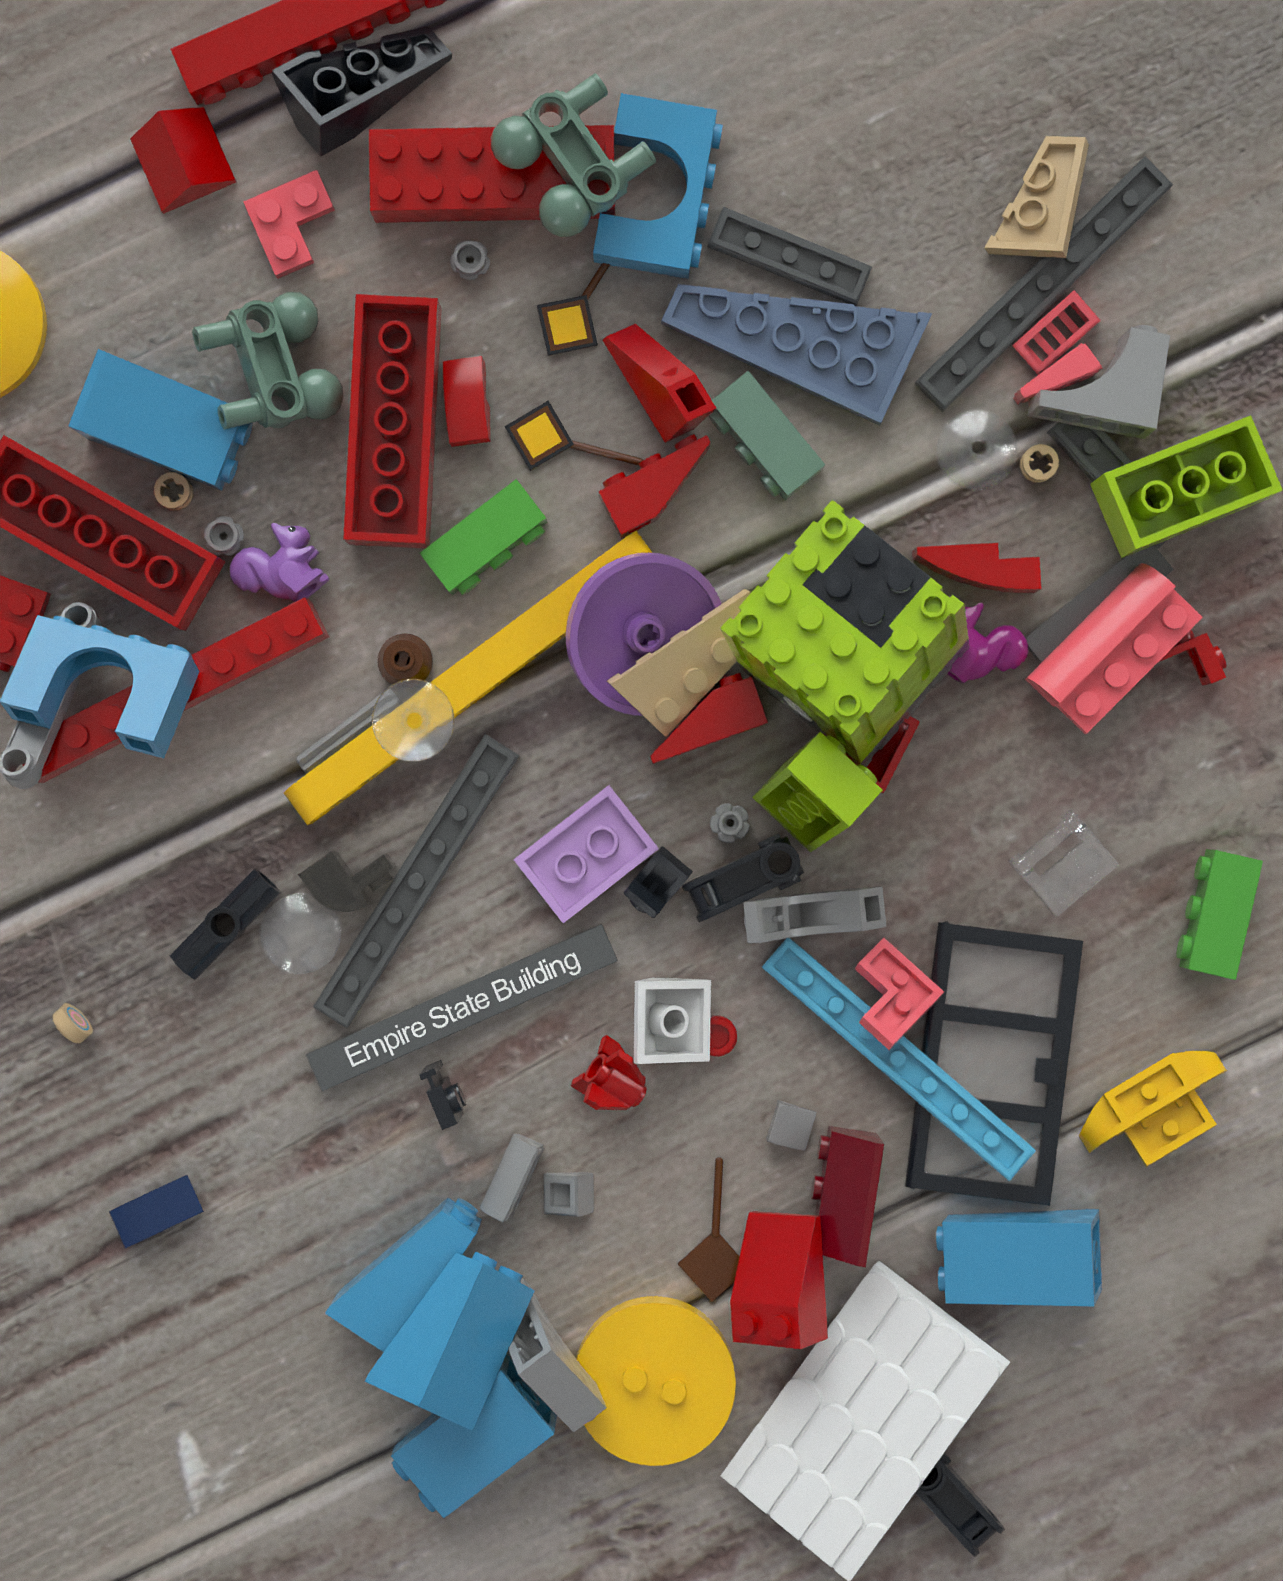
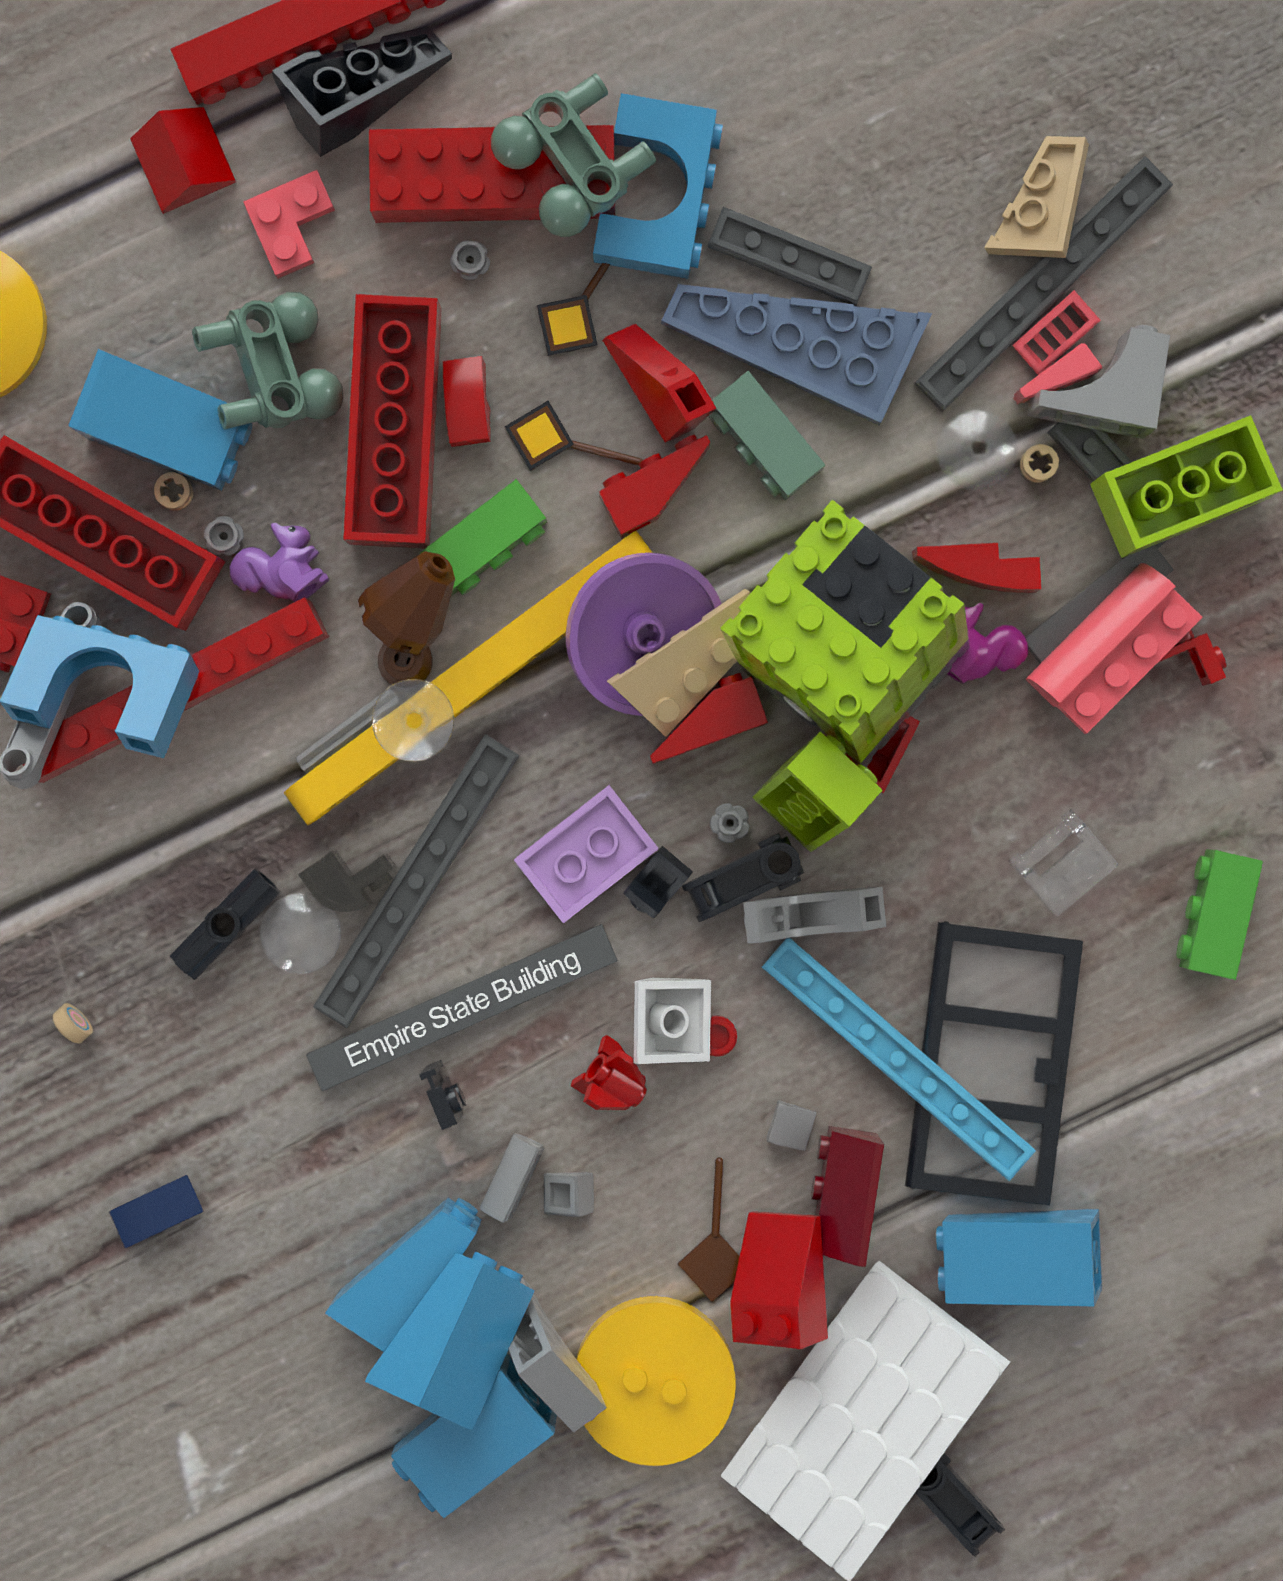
(410, 602): none -> reddish brown cone
(904, 990): coral plate -> none
(1156, 1106): yellow plate -> none

